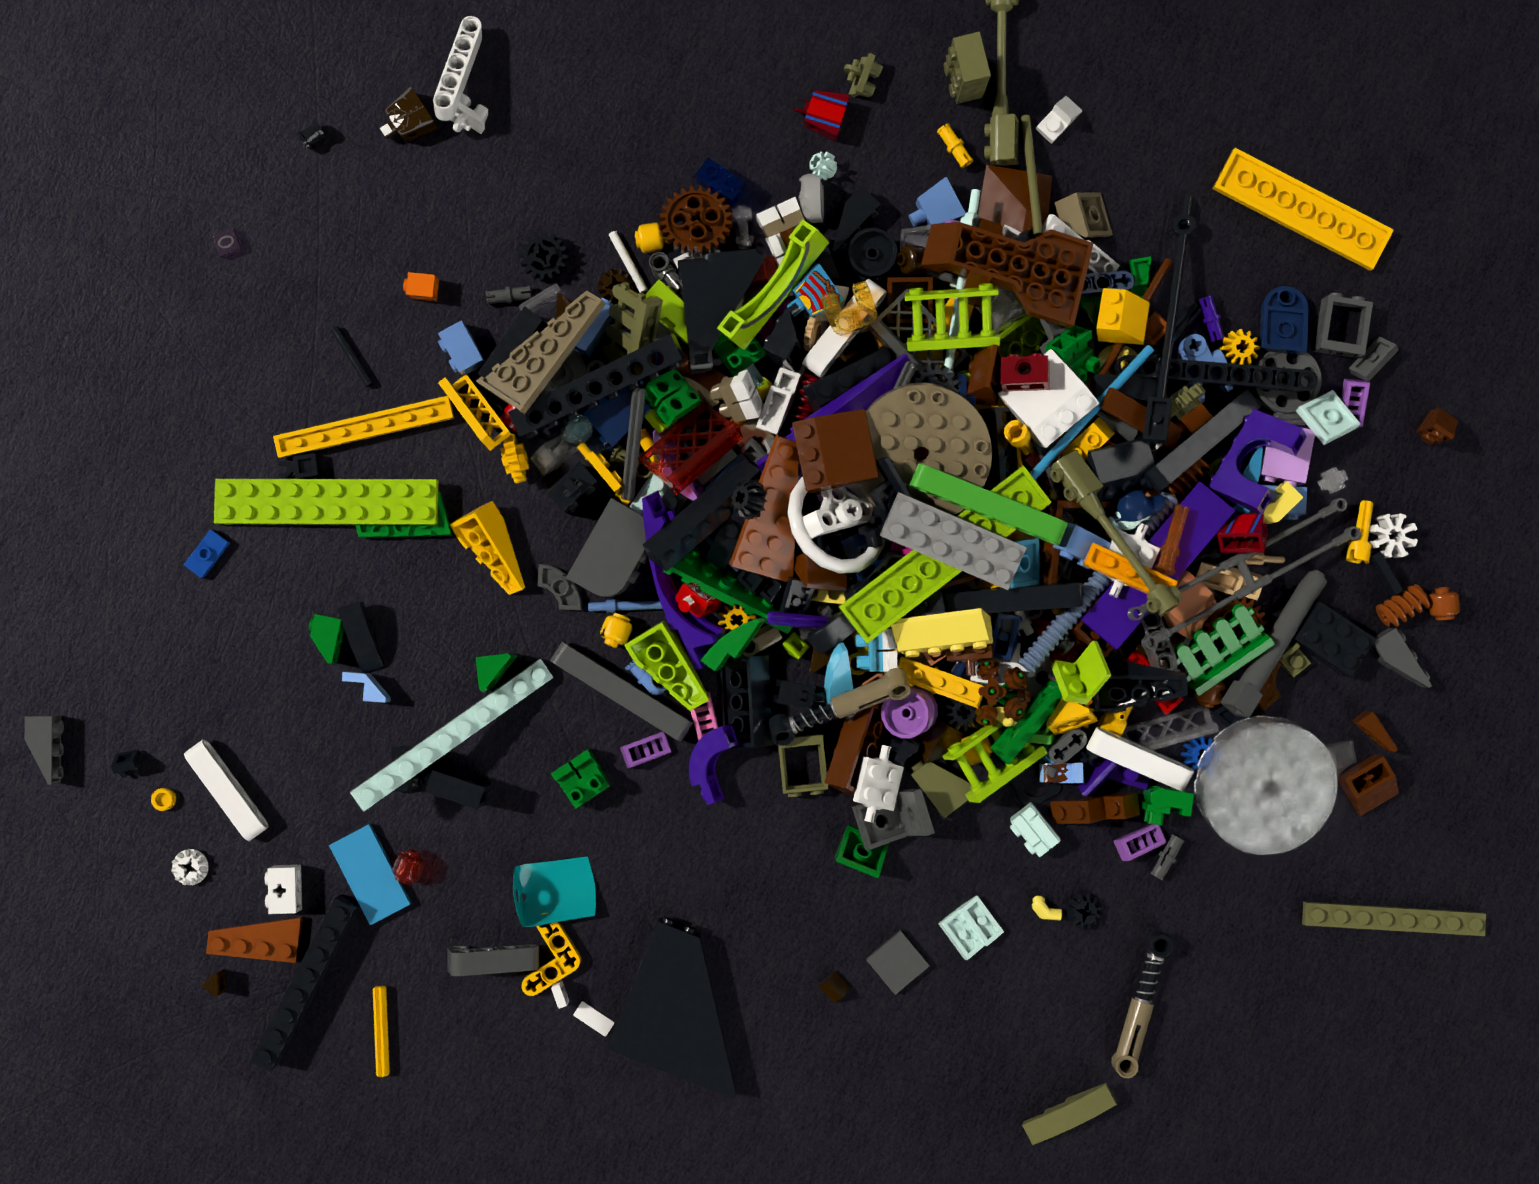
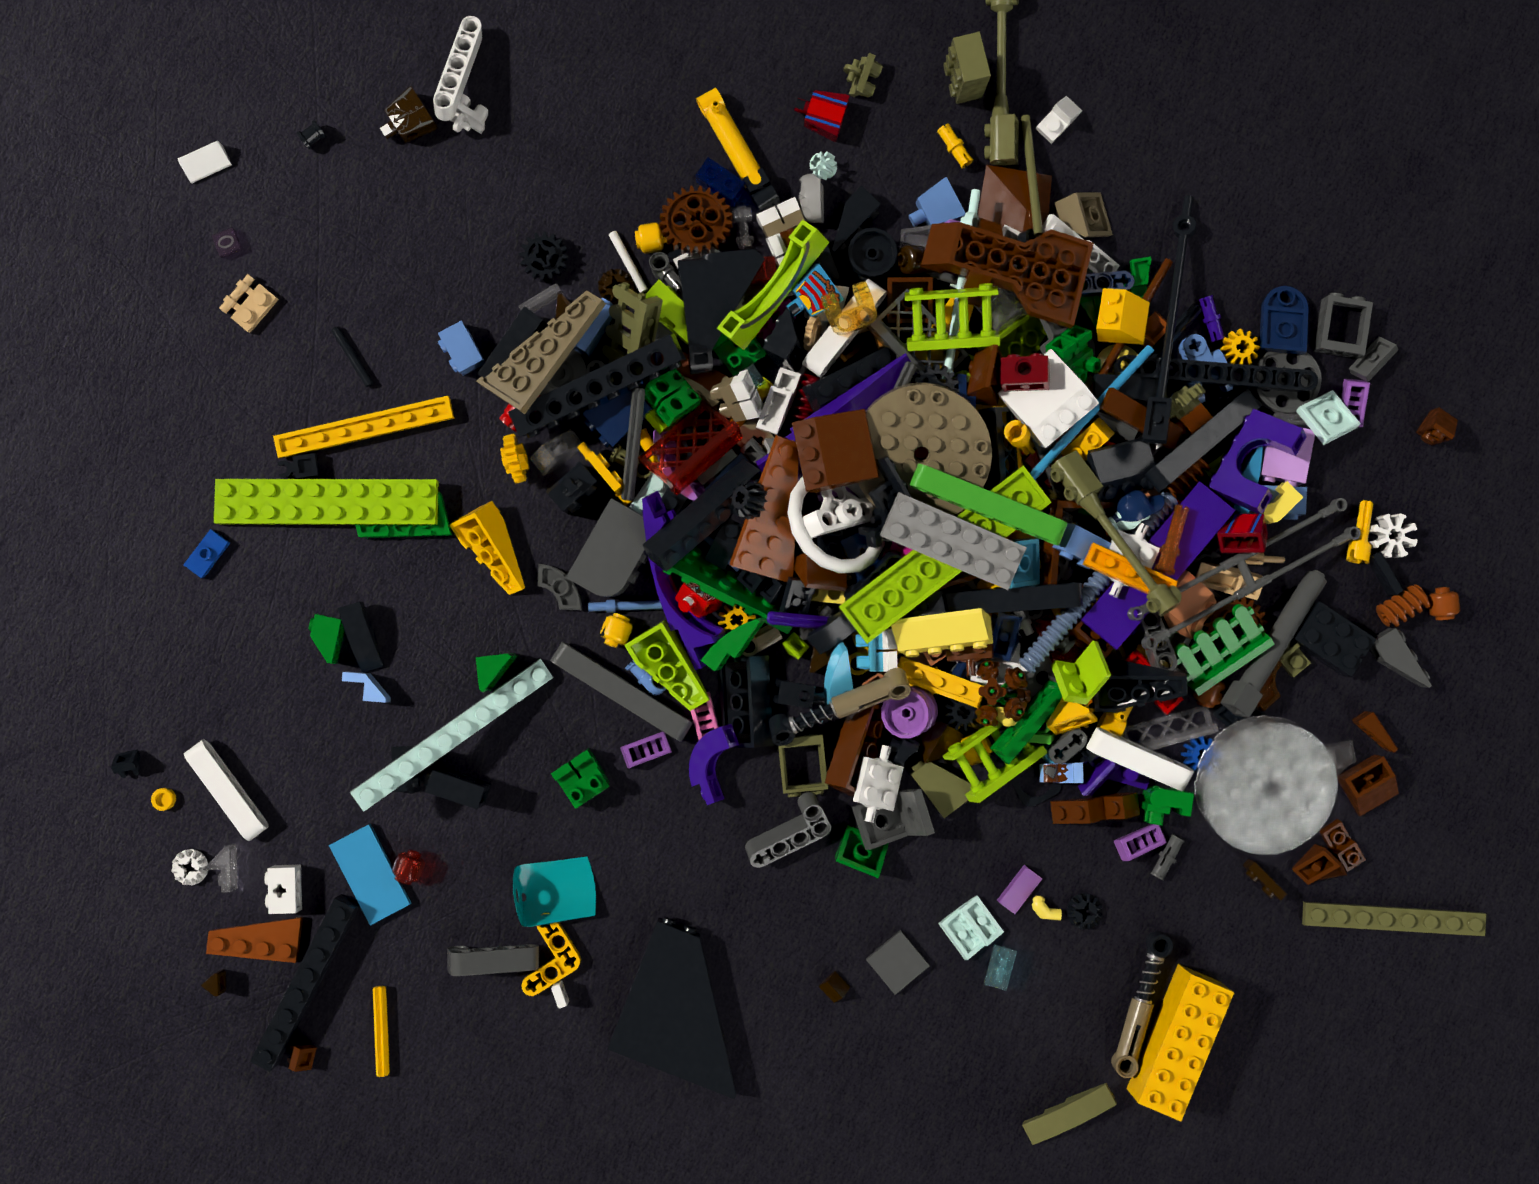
(45, 744): dark grey slope -> none
(204, 161): none -> white slope
(226, 862): none -> clear slope
(253, 308): none -> tan plate
(301, 1058): none -> reddish brown tile
(421, 286): orange brick -> none
(468, 413): yellow fence -> none
(509, 295): dark grey pin -> none
(576, 429): clear light blue head -> none
(593, 1018): white sticker -> none
(755, 179): none -> yellow piece
(790, 835): none -> dark grey beam
(1000, 967): none -> clear light blue hips
(1019, 889): none -> medium lavender slope
(1034, 829): light aqua brick -> none
(1179, 1042): none -> yellow brick
(1256, 874): none -> dark brown plate
(1303, 209): yellow plate -> none
(1318, 865): none -> reddish brown slope
(1333, 480): clear gear -> none
(1342, 845): none -> reddish brown slope

